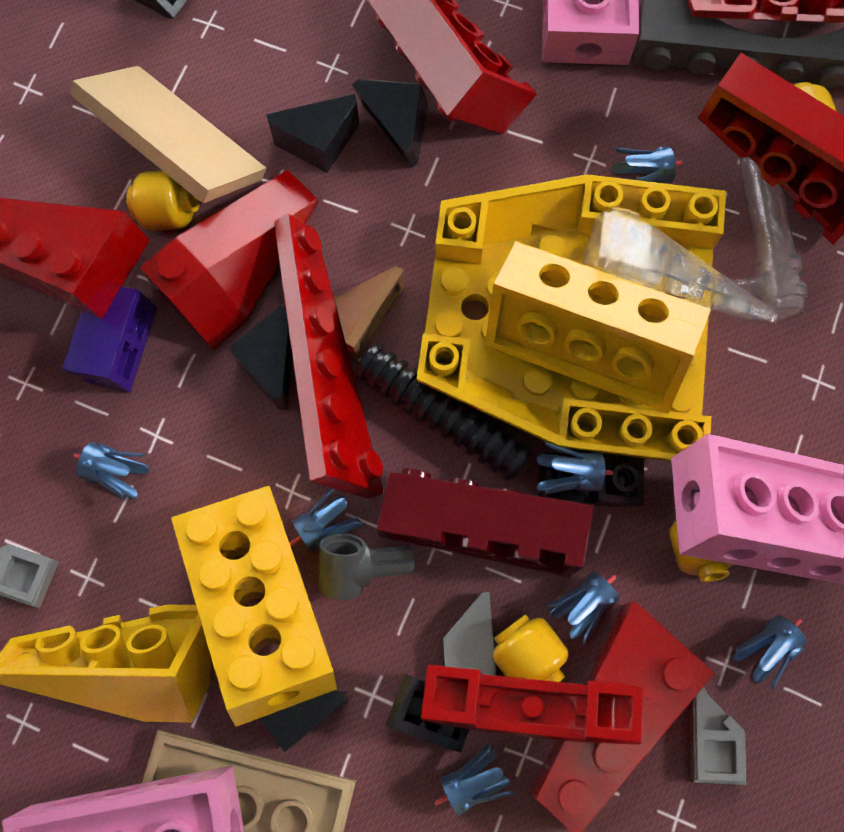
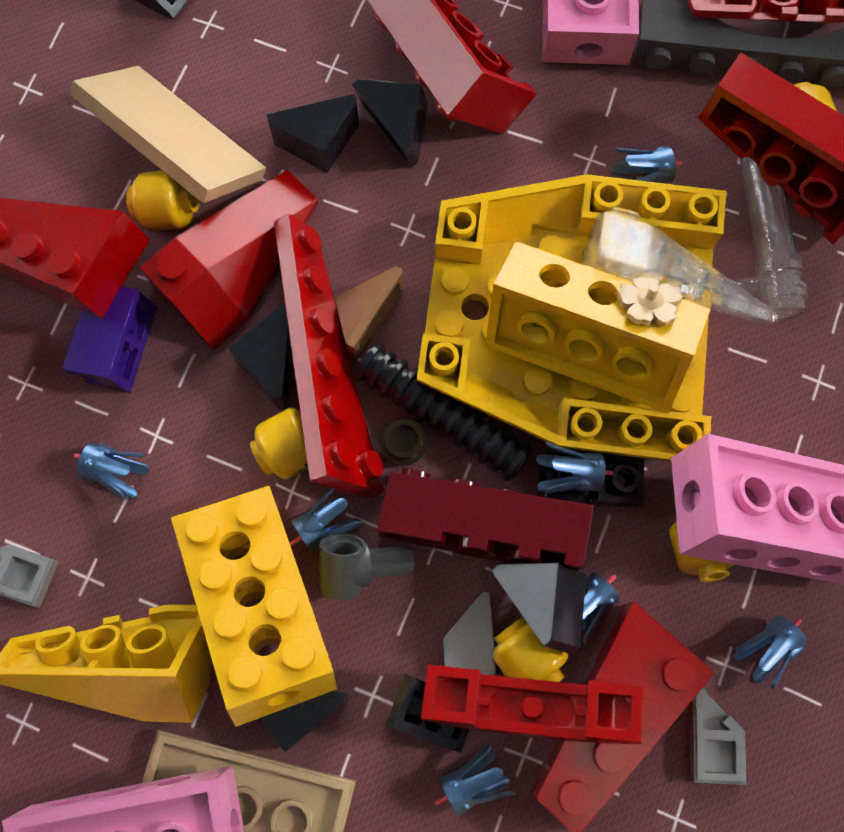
(280, 444): none -> yellow head
(403, 442): none -> dark brown plate
(548, 599): none -> slope
(649, 301): none -> tan plant

